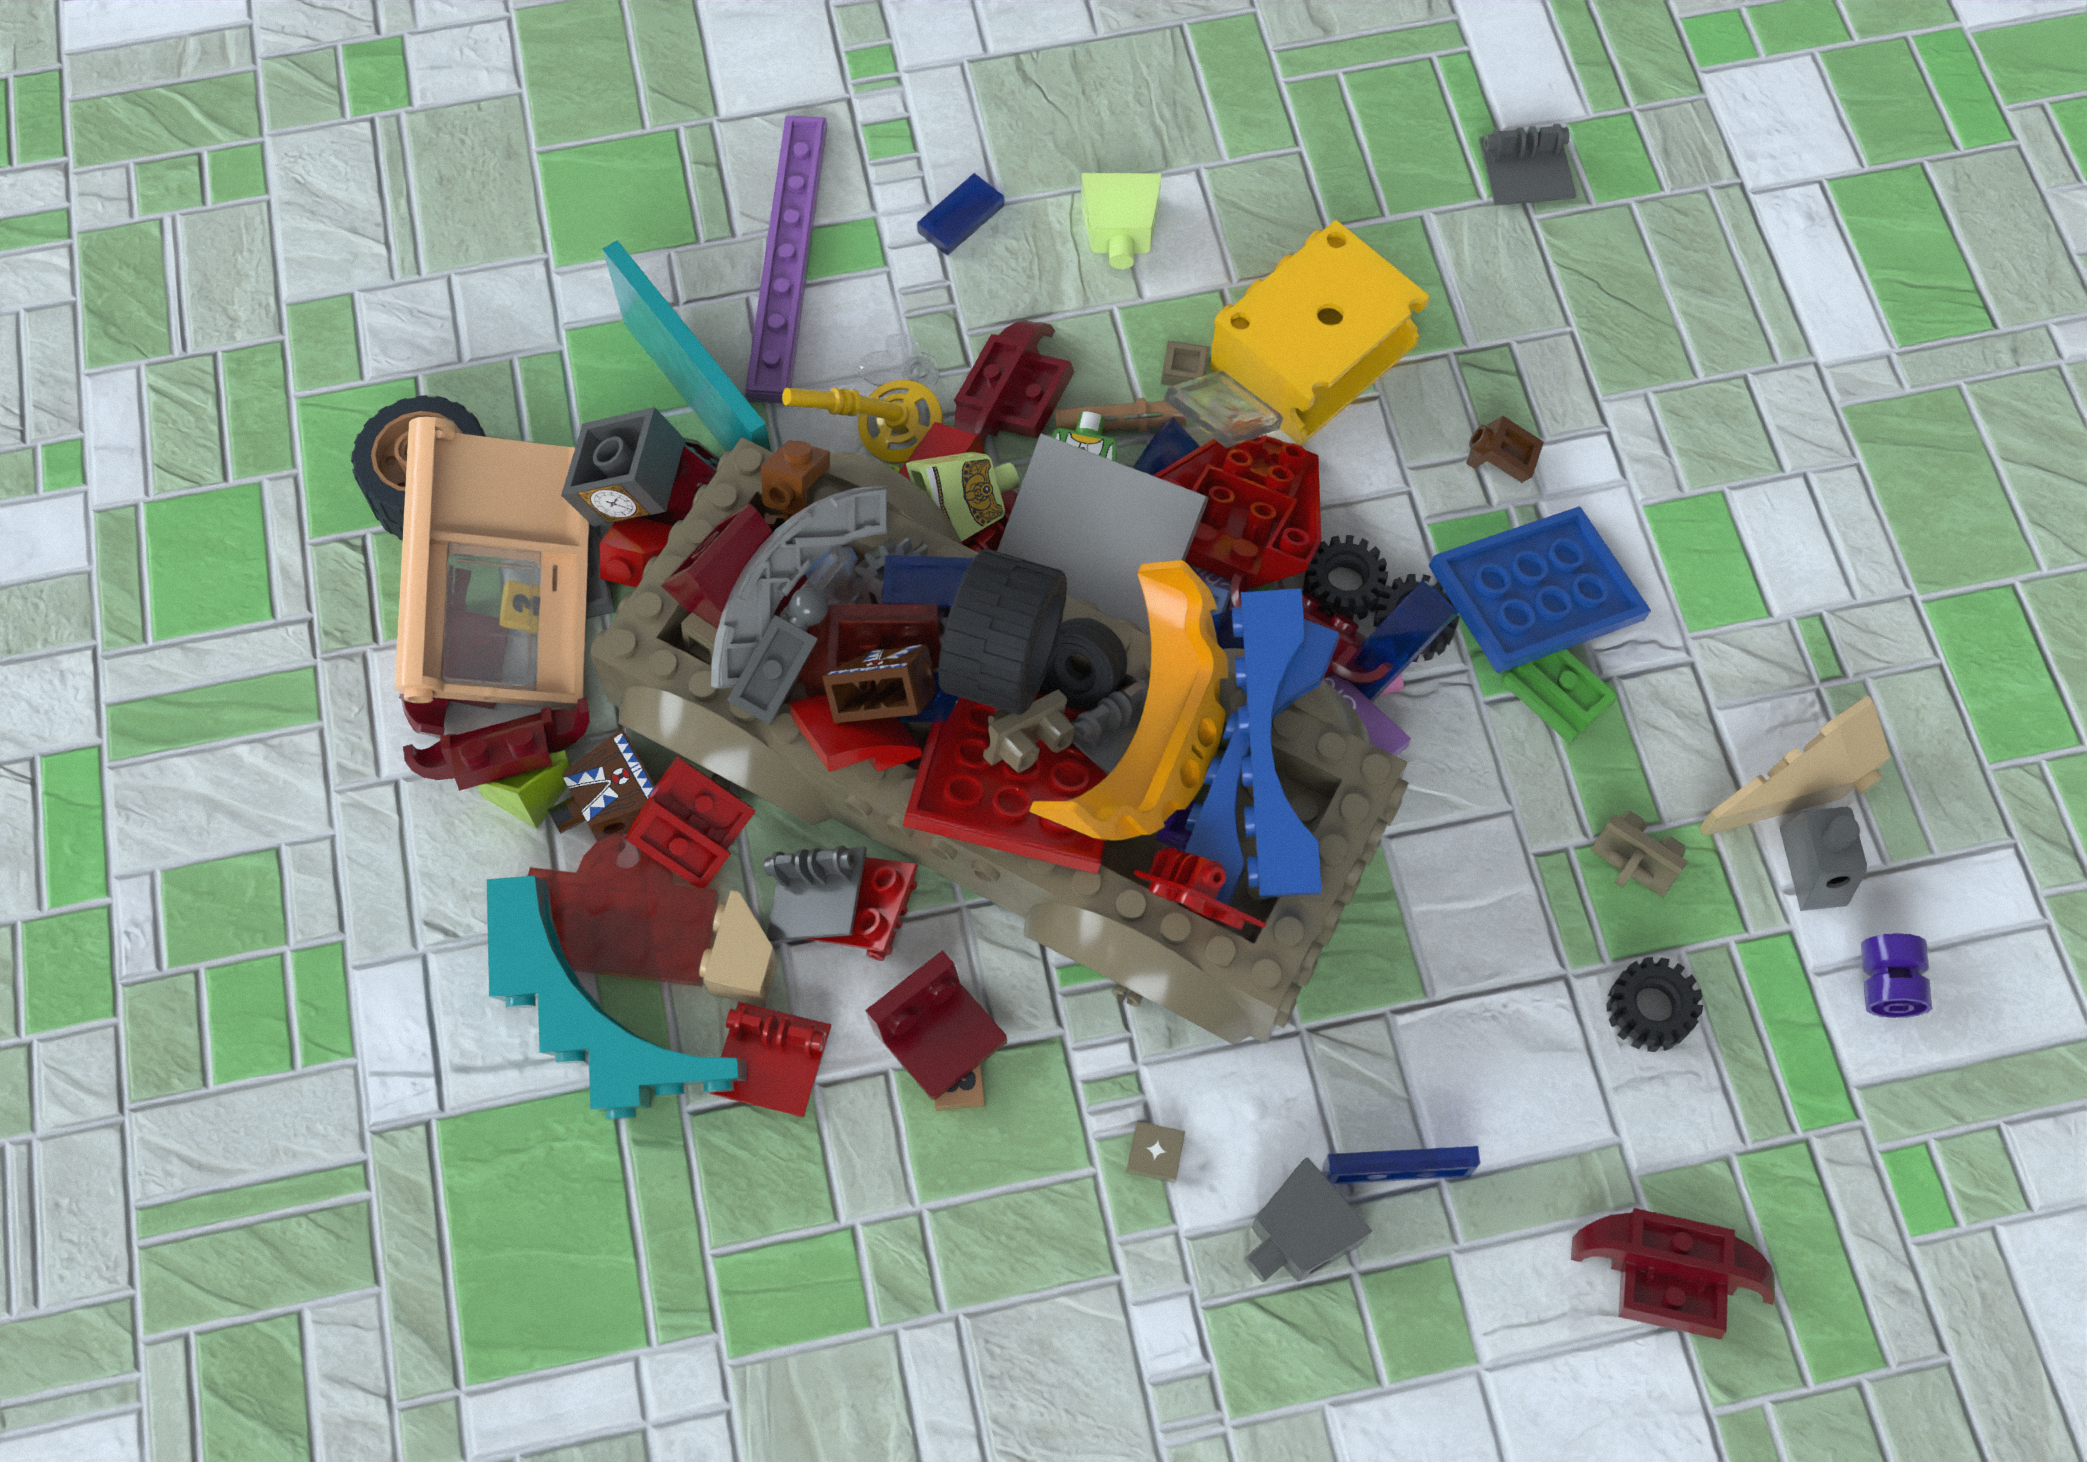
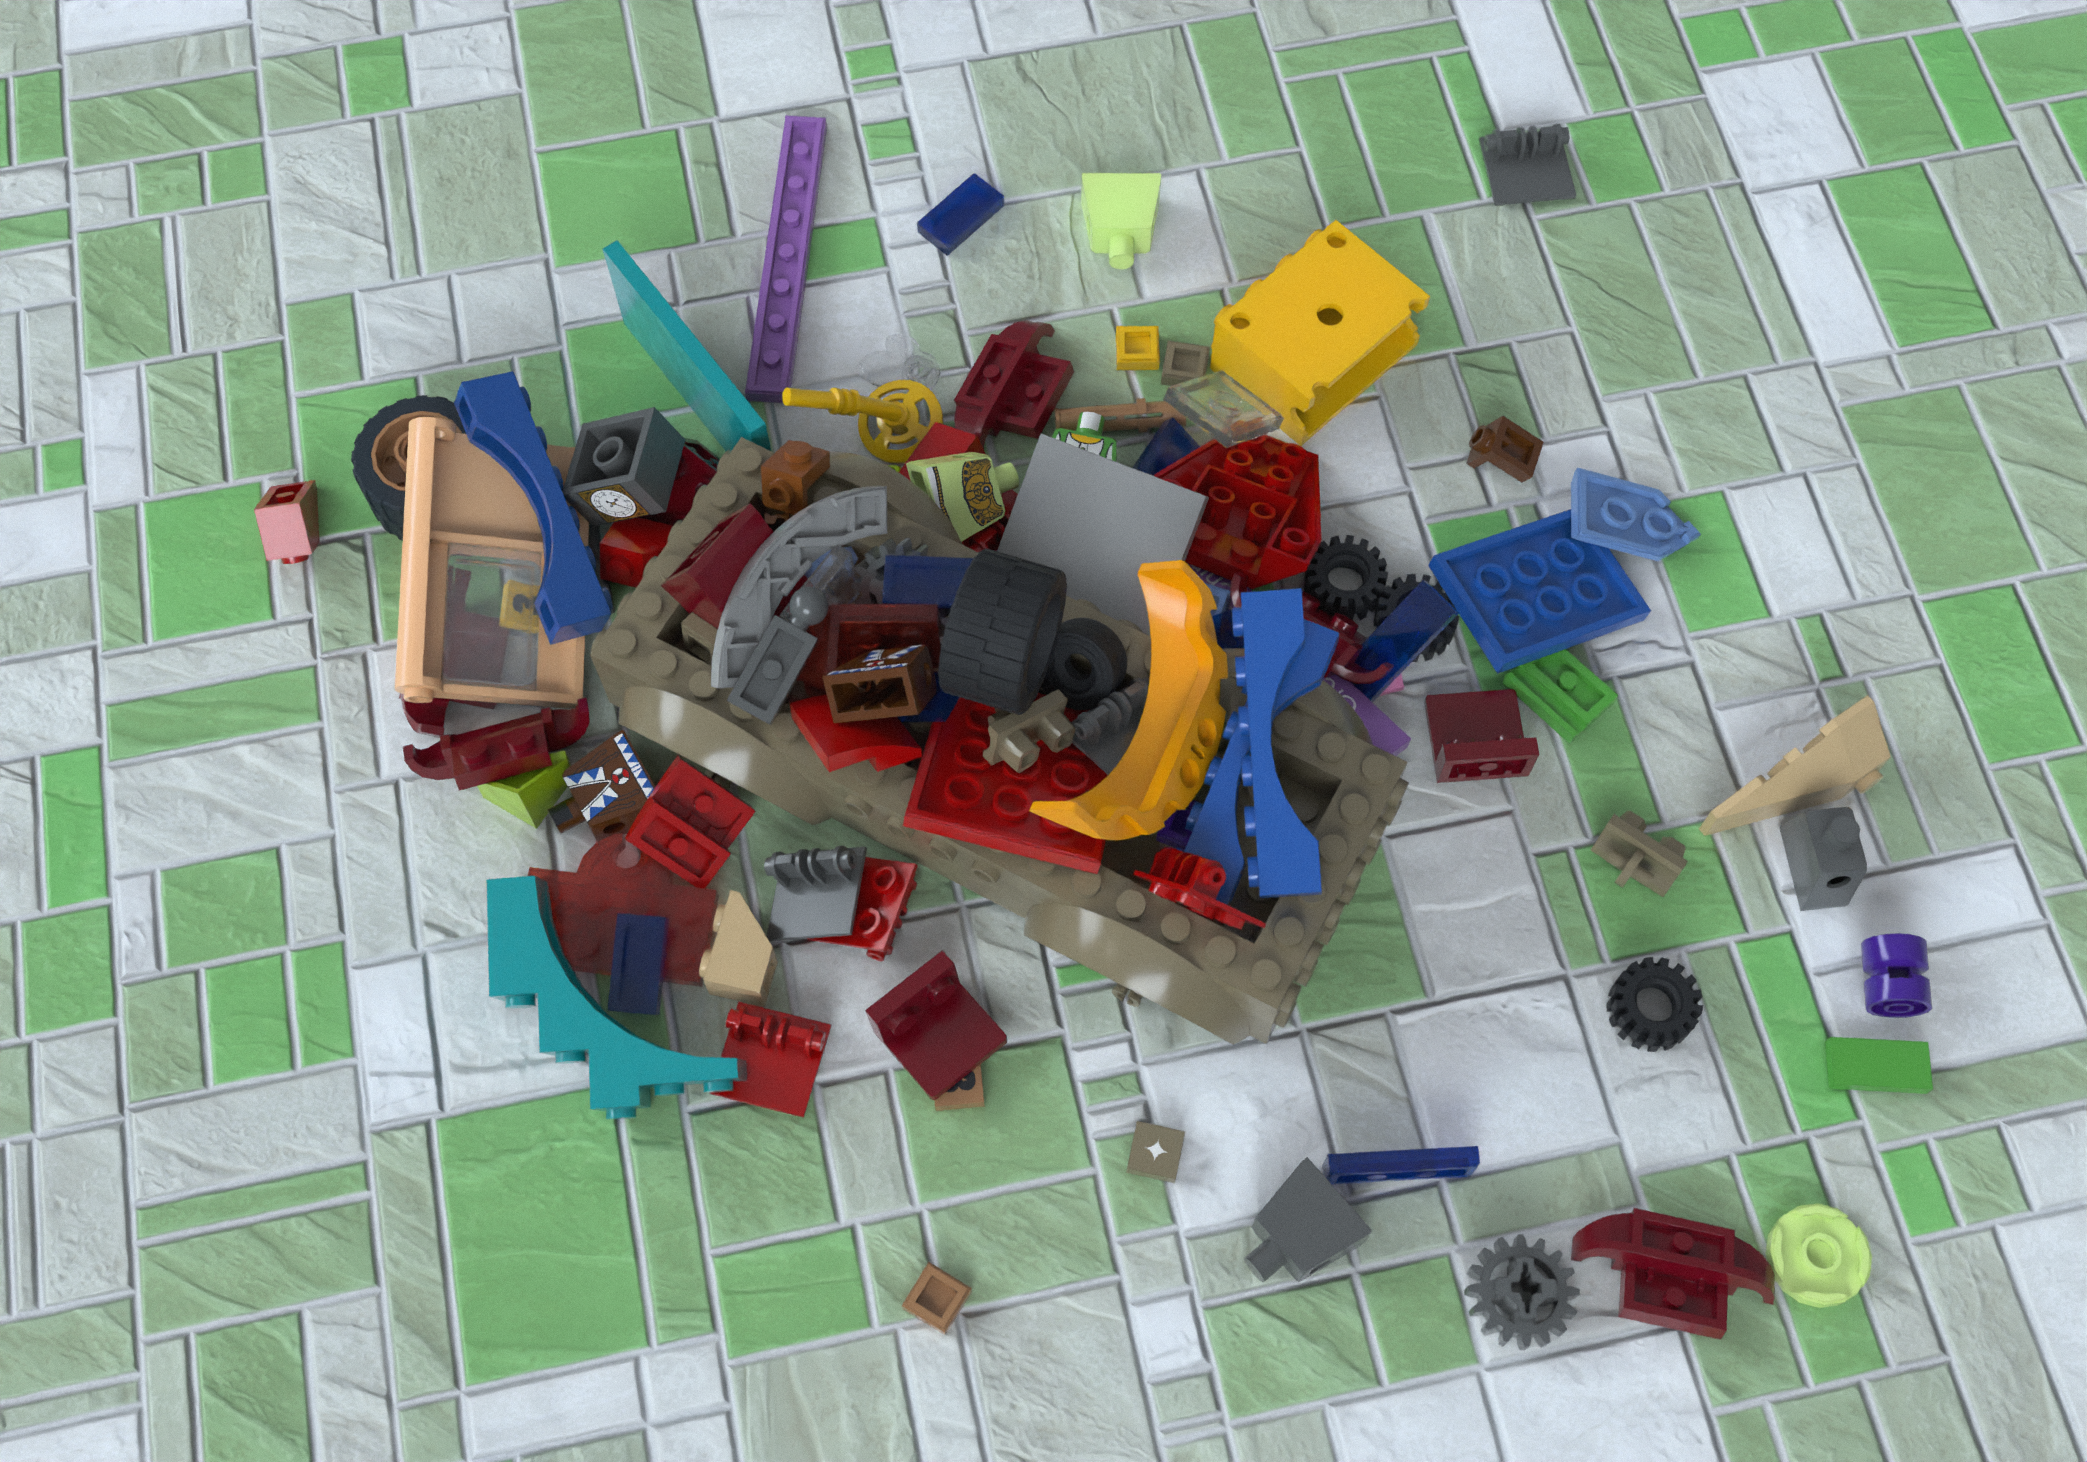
(289, 521): none -> slope
(500, 424): none -> blue arch
(638, 964): none -> clear blue tile
(937, 1298): none -> medium nougat tile
(1137, 348): none -> yellow tile
(1478, 736): none -> dark red bracket
(1543, 1292): none -> dark grey gear
(1626, 516): none -> medium blue tile
(1818, 1255): none -> yellowish green tile
(1878, 1065): none -> bright green tile

